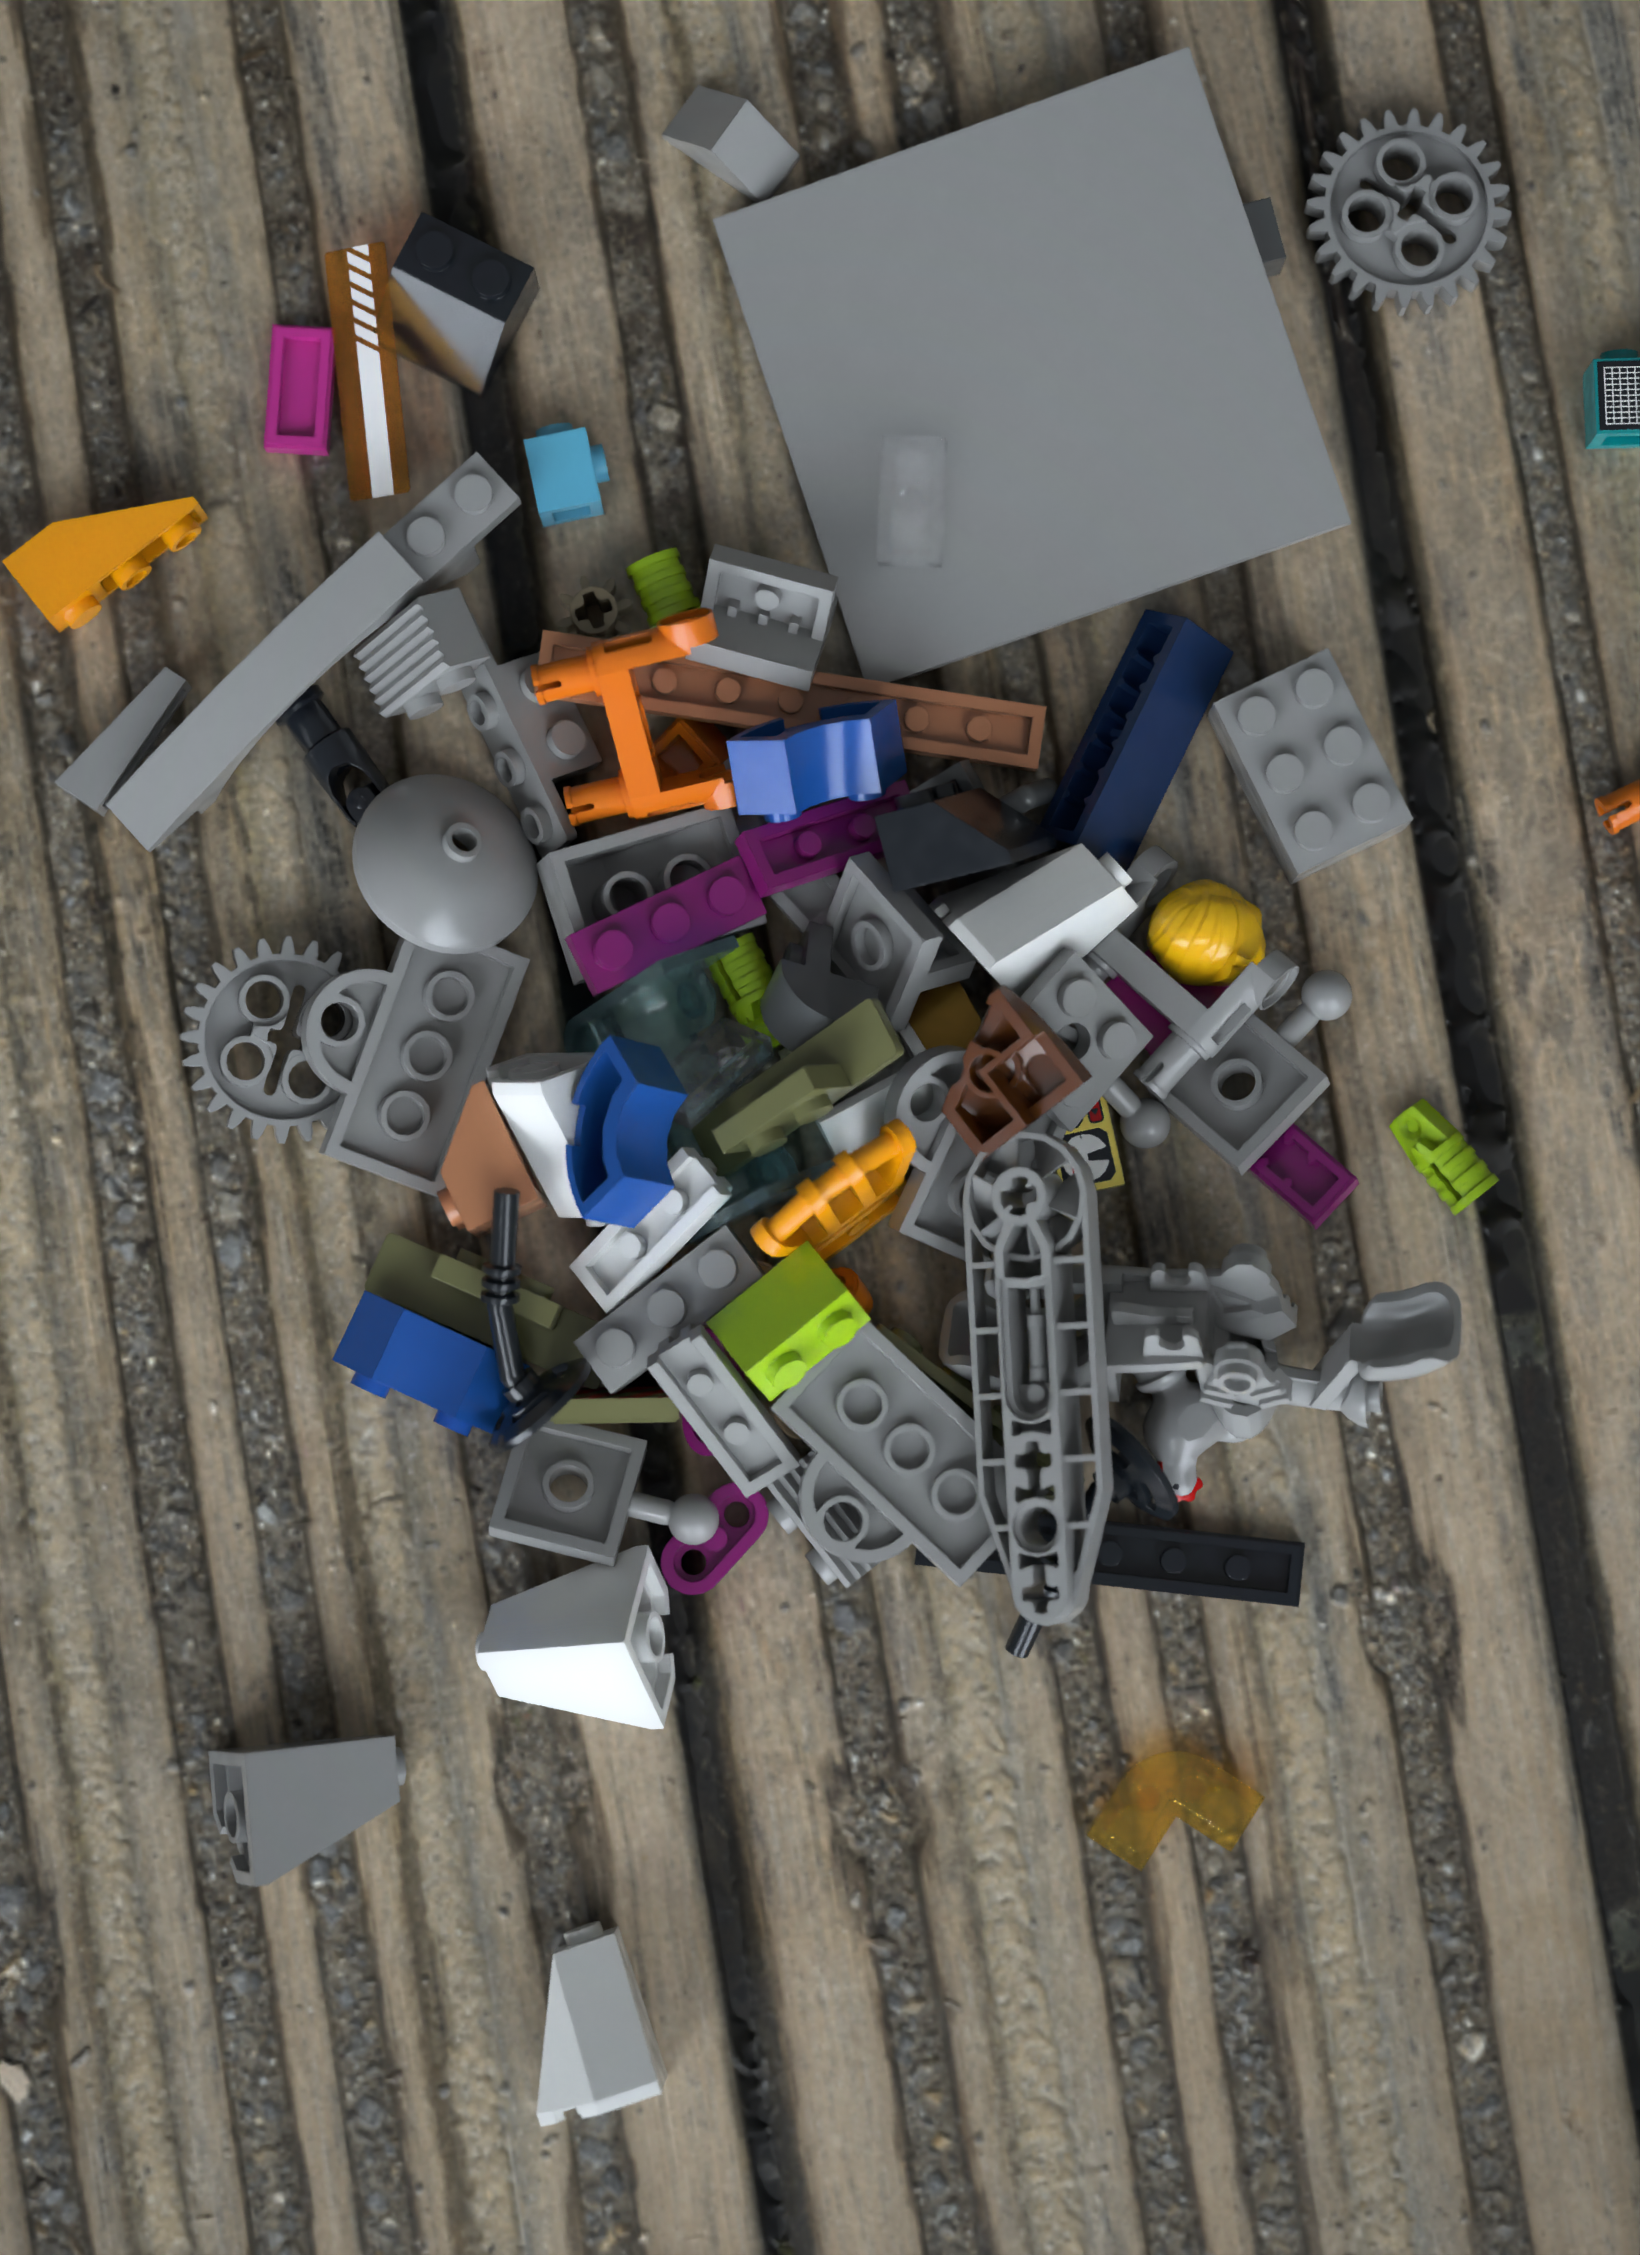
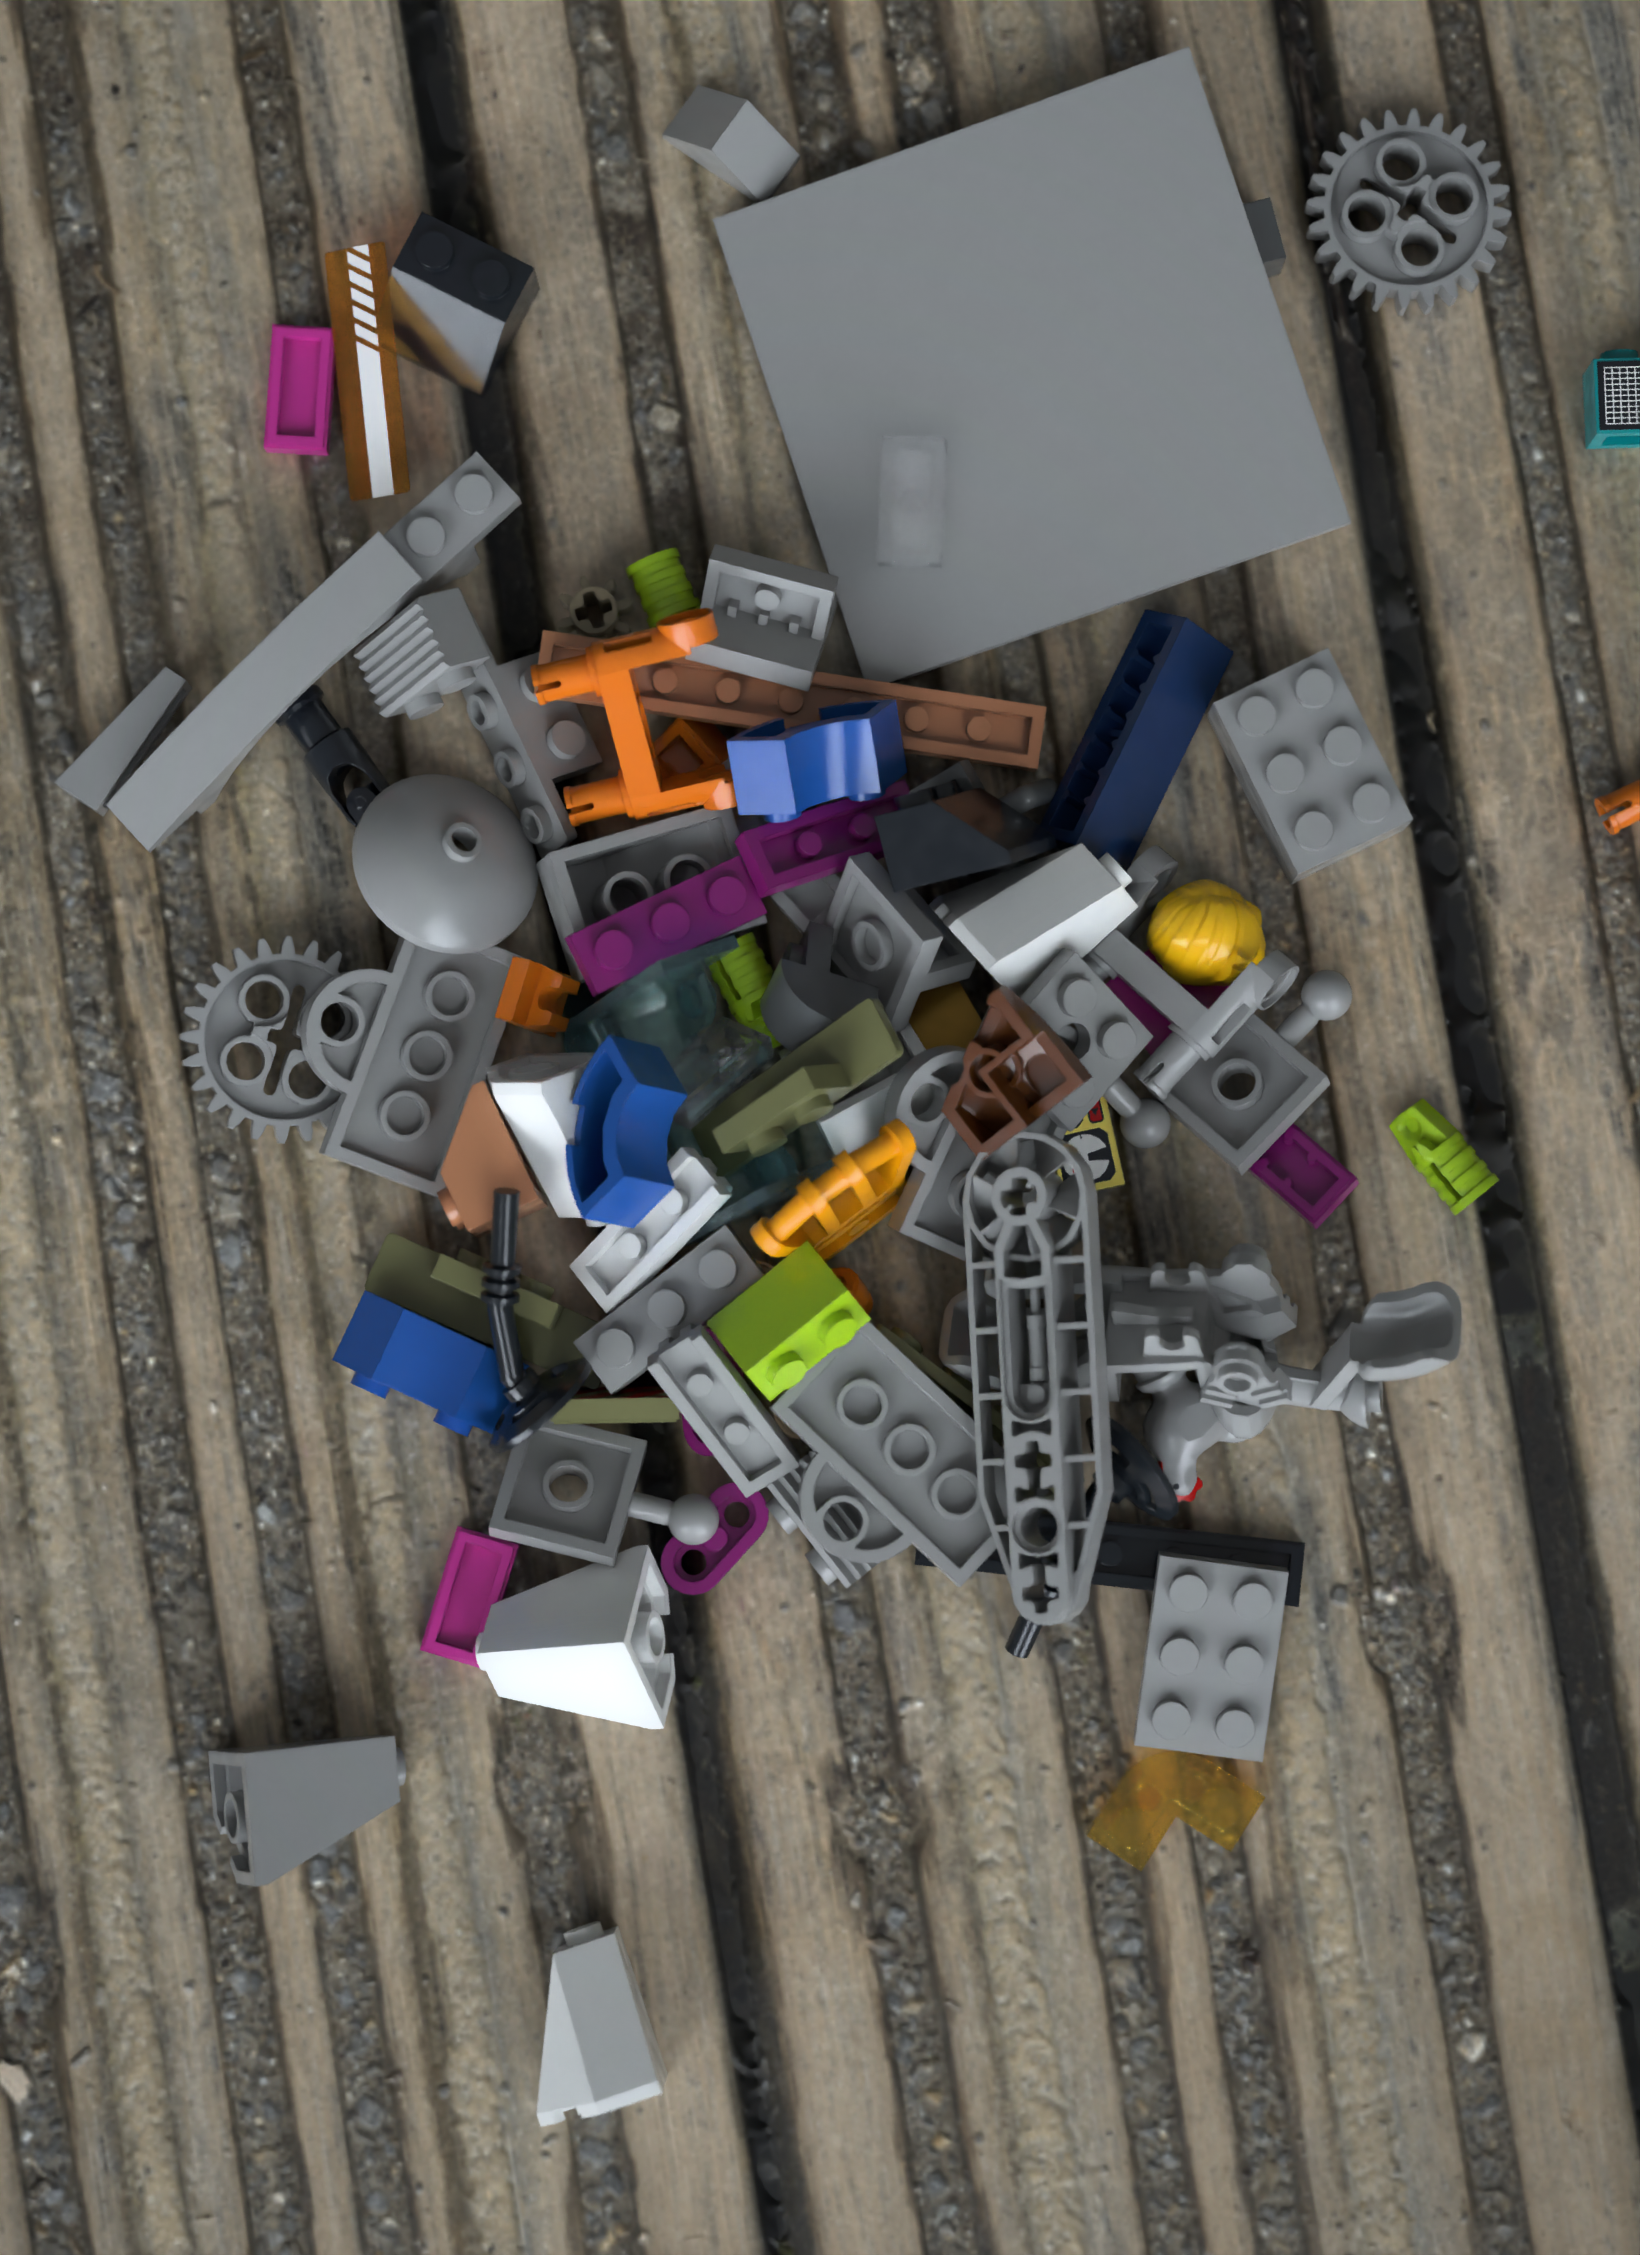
(89, 557): light orange slope -> none
(471, 1582): none -> dark pink tile
(535, 997): none -> orange tile
(566, 473): medium azure brick -> none
(1210, 1656): none -> light grey plate

